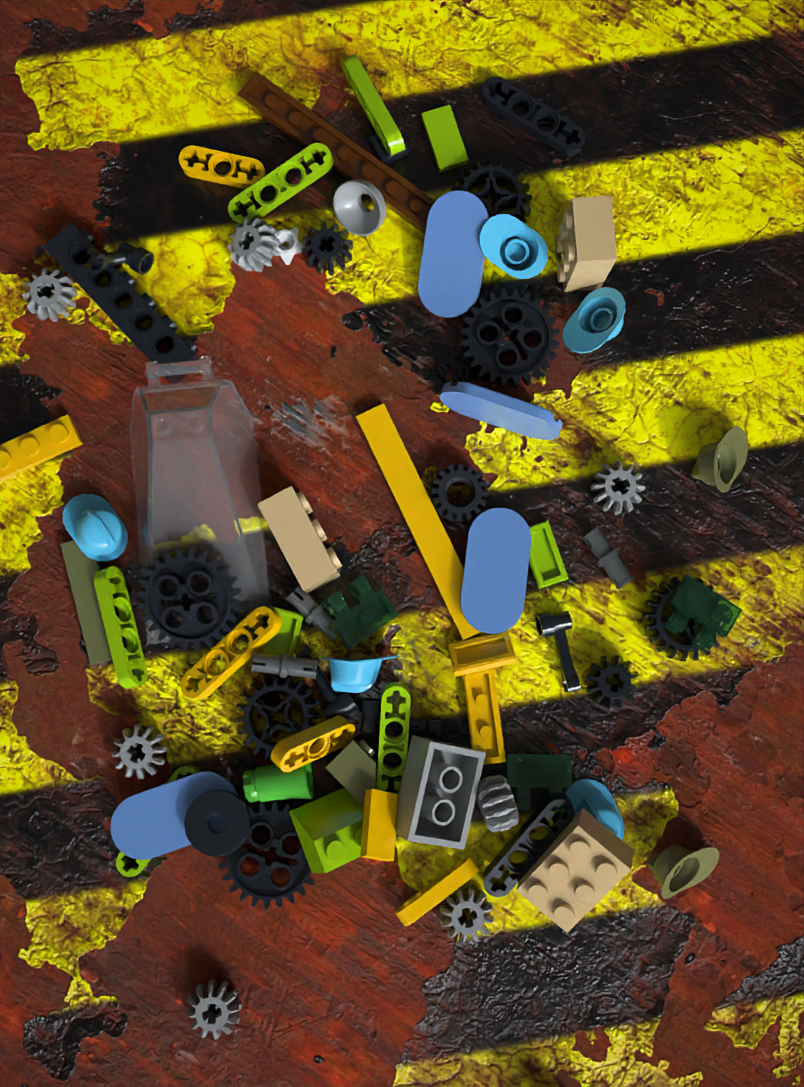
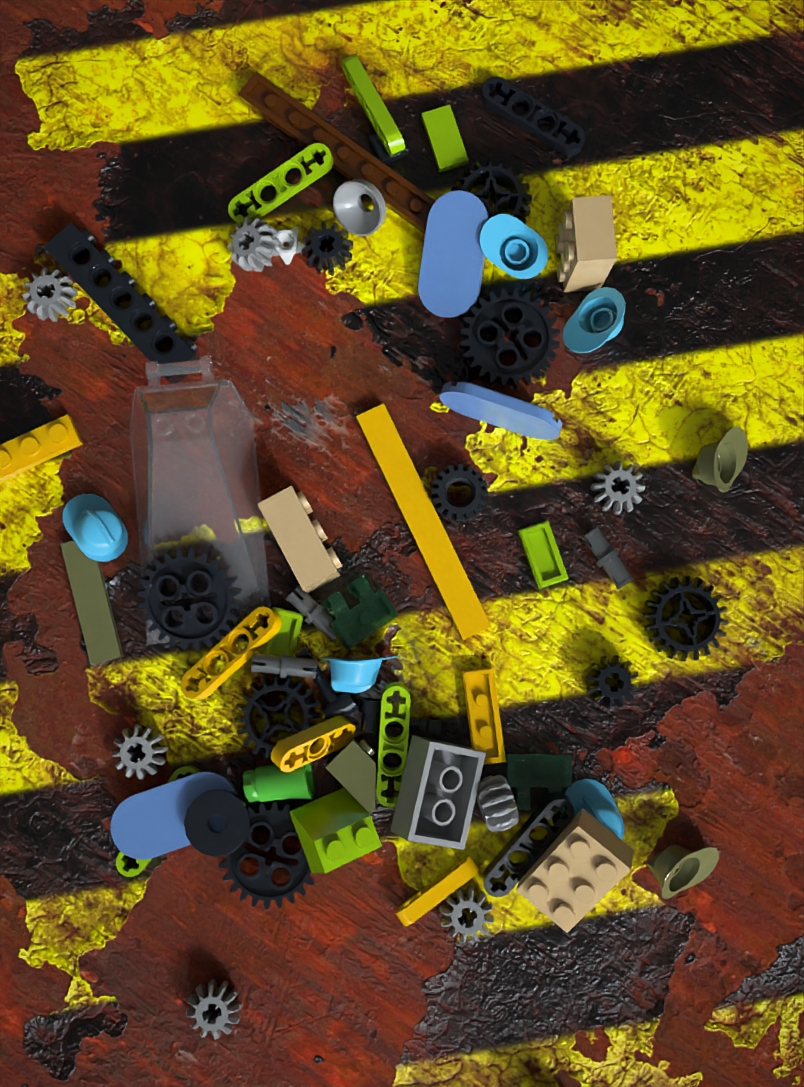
(110, 584): lime beam -> none
(138, 259): black brick -> none
(199, 170): yellow beam -> none
(379, 825): yellow tile -> none
(481, 653): yellow tile -> none
(495, 570): medium blue tile -> none
(555, 625): black brick -> none
(706, 608): clear green plate -> none

